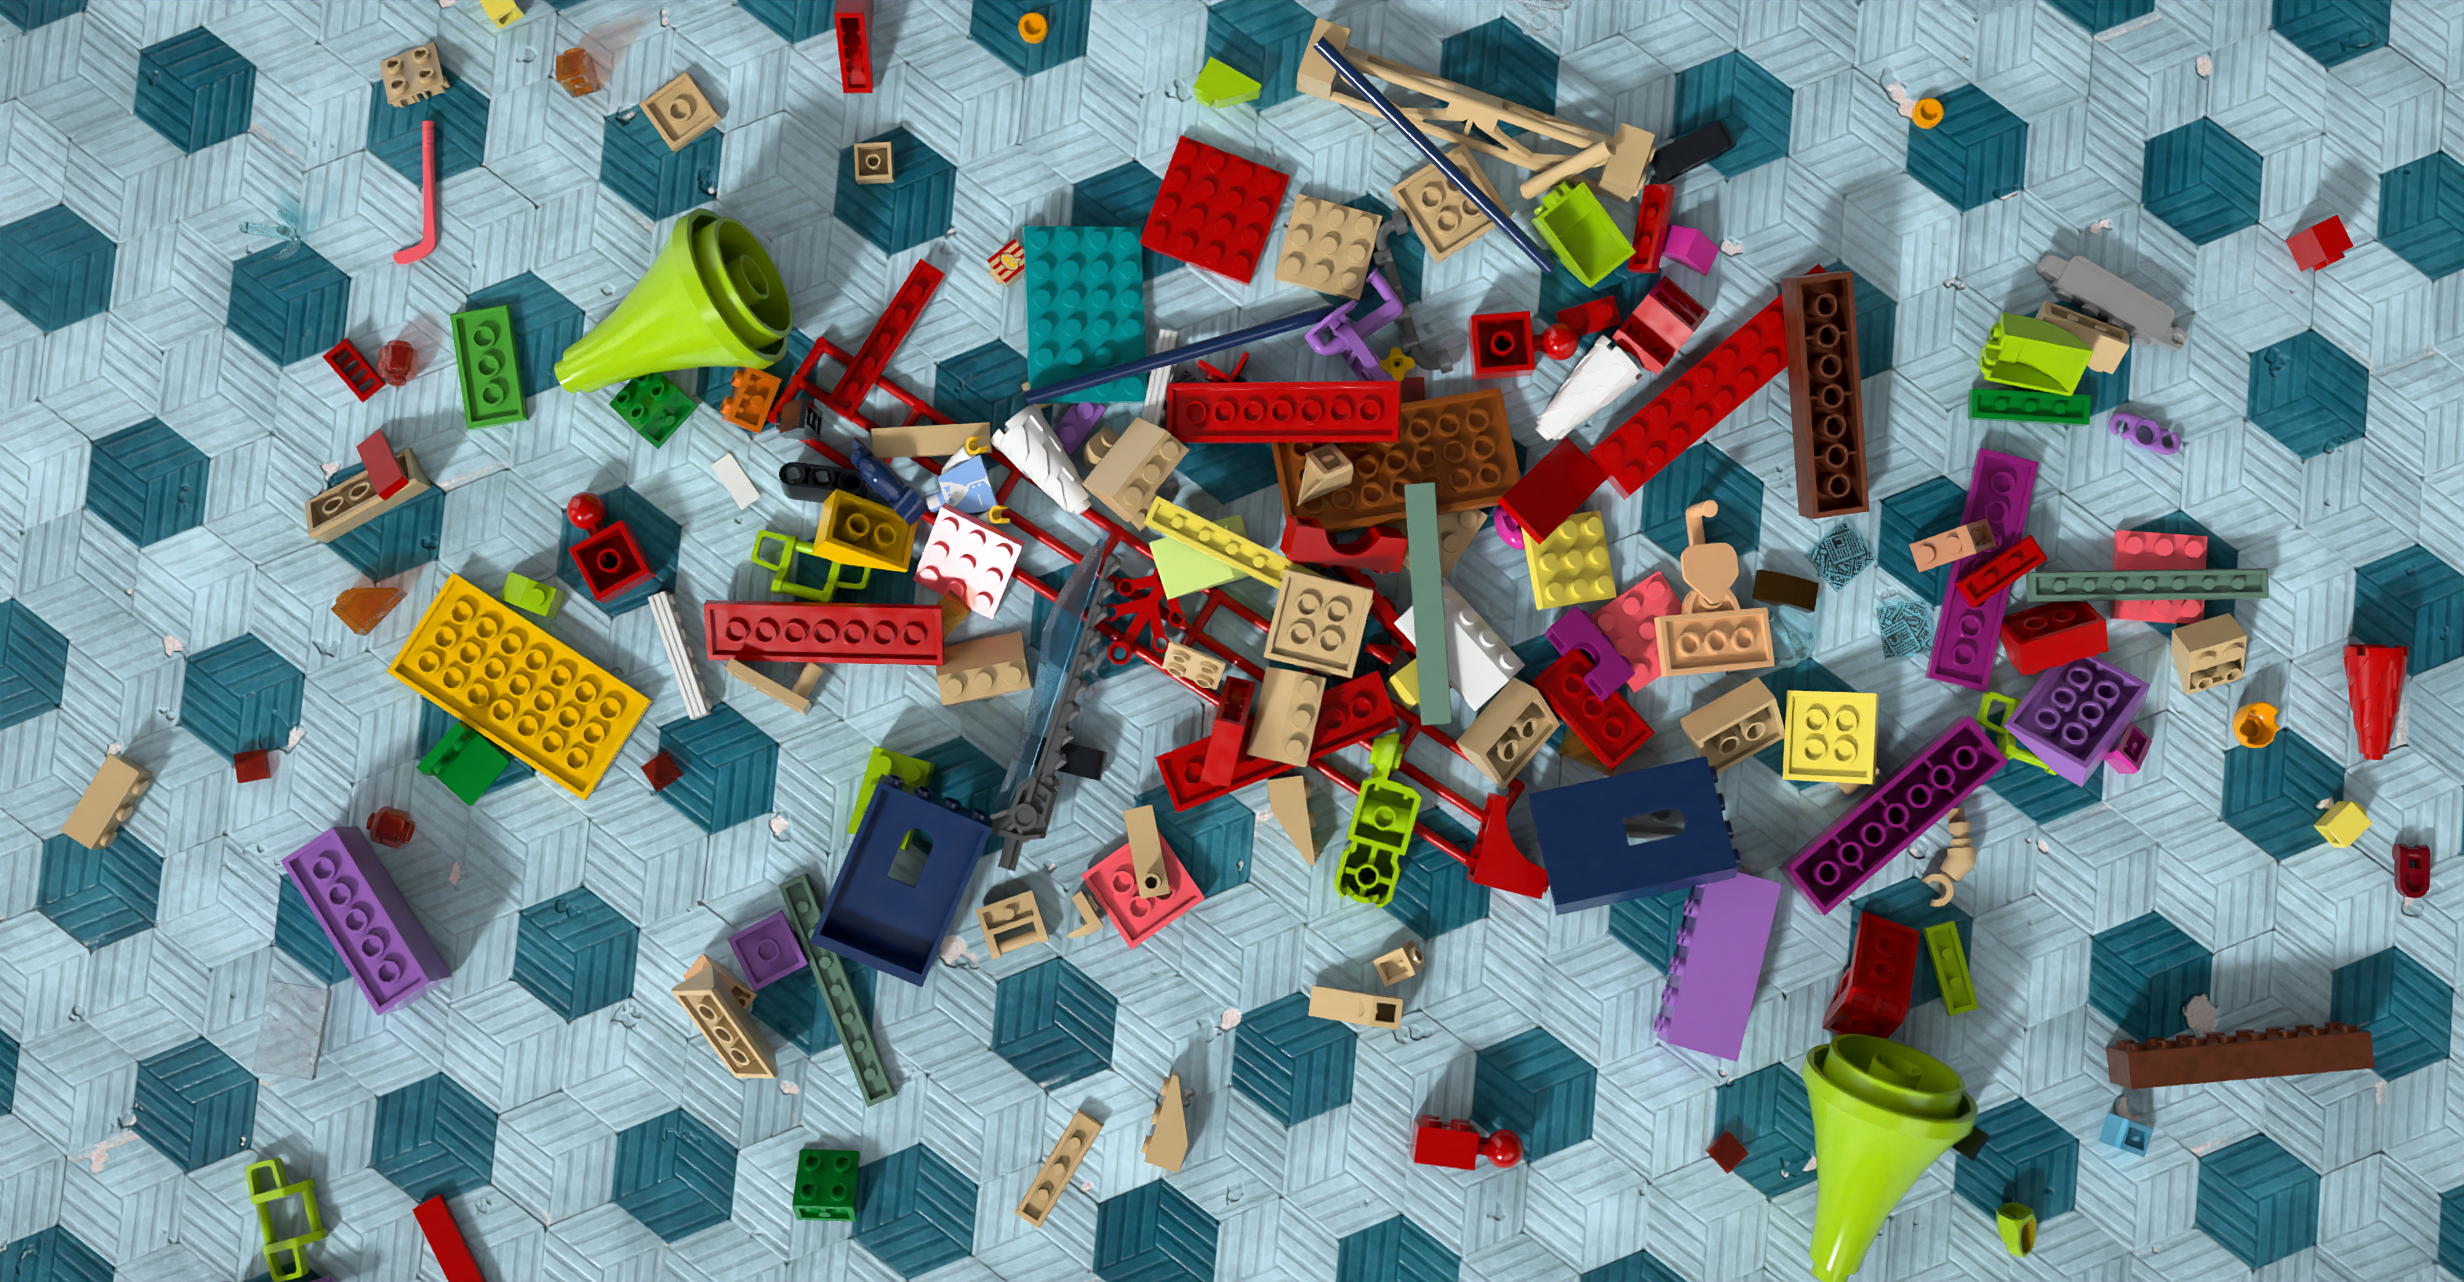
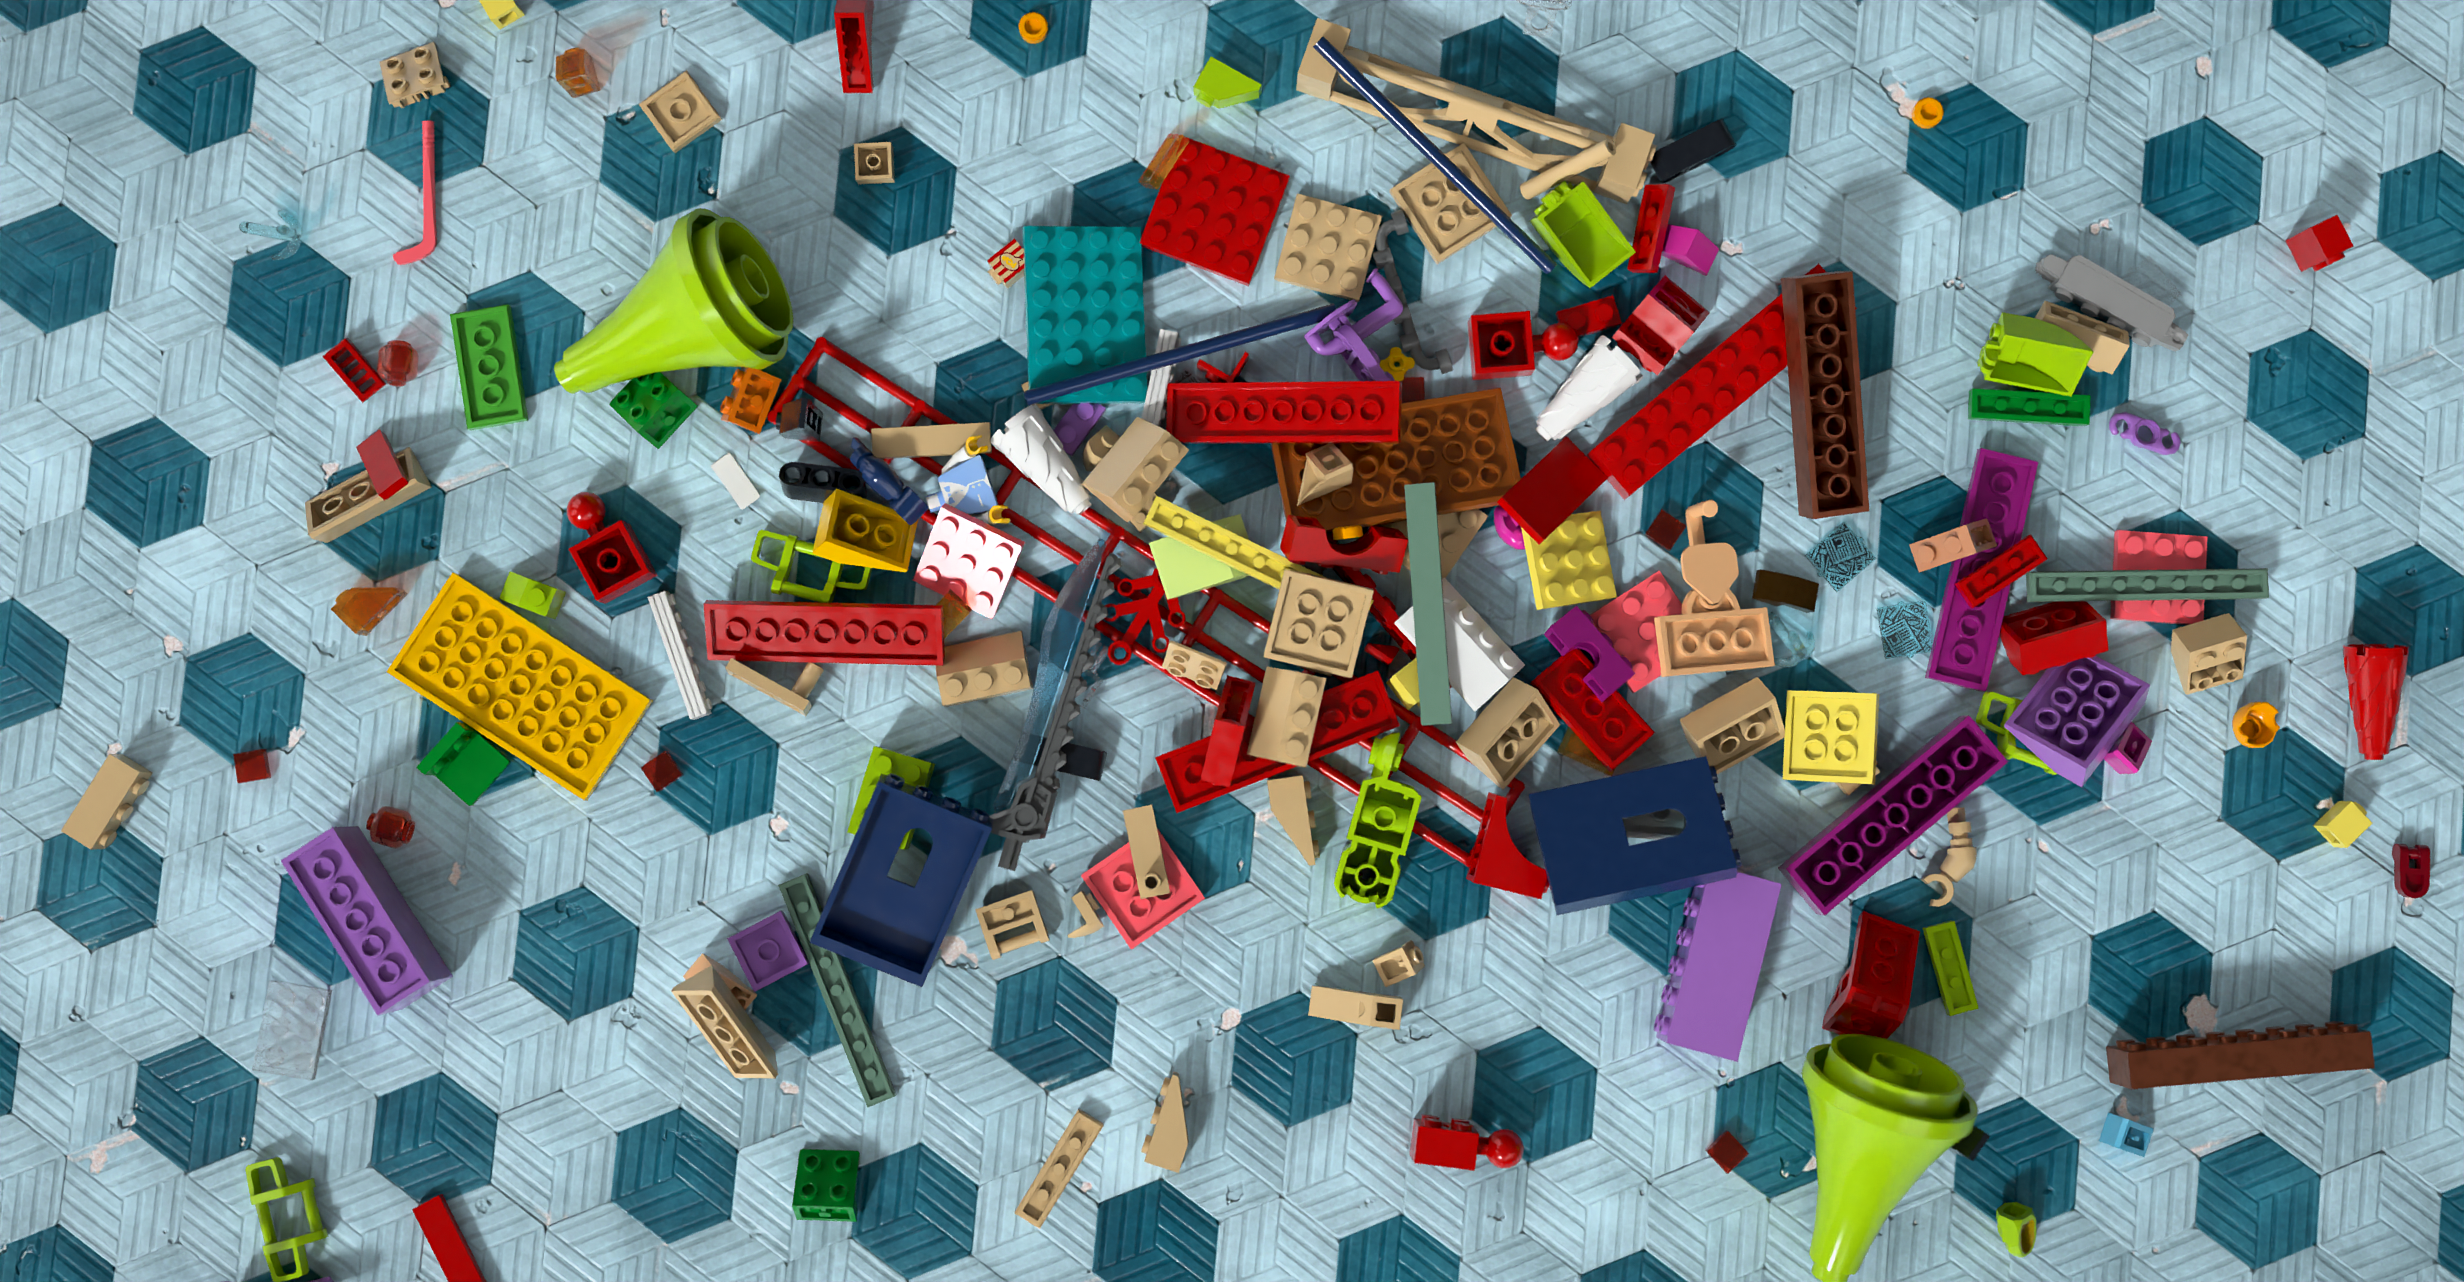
(885, 340): red plate -> none
(1163, 161): none -> clear orange tile
(1347, 532): none -> light orange tile
(1665, 530): none -> clear red tile

